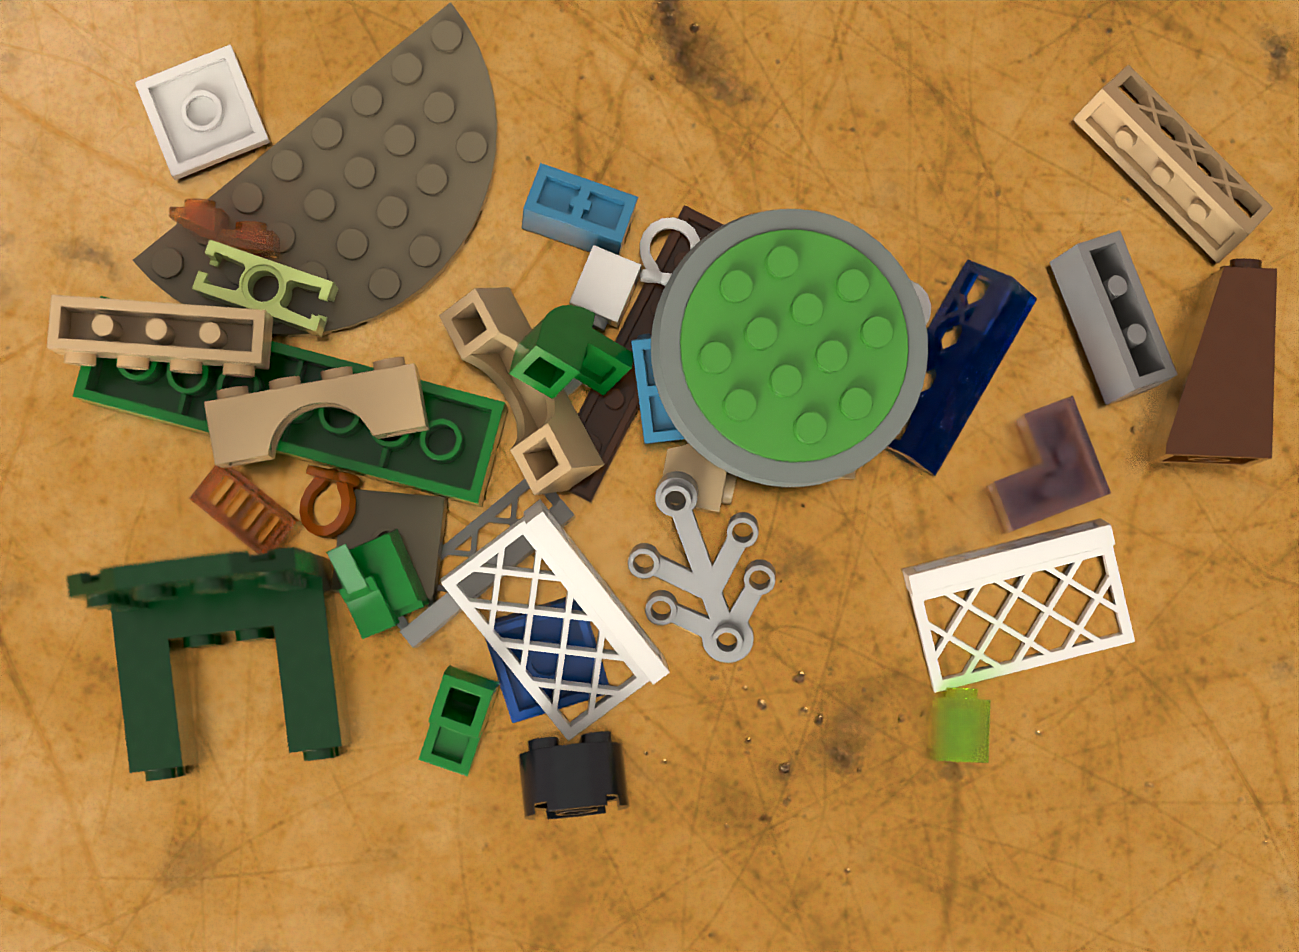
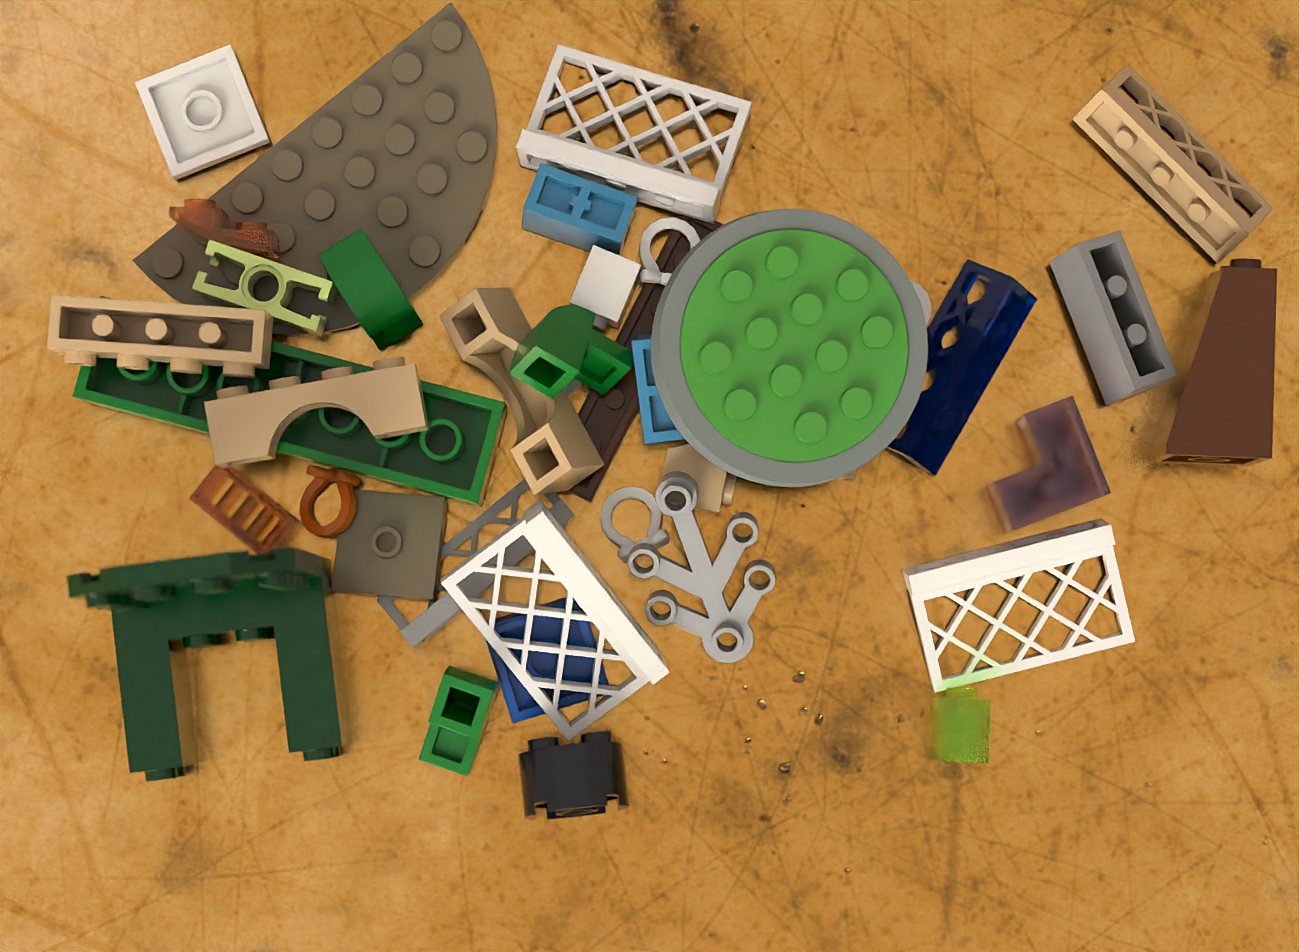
(370, 289): none -> green brick
(378, 582): green piece -> none
(652, 183): none -> white fence
(655, 535): none -> white piece

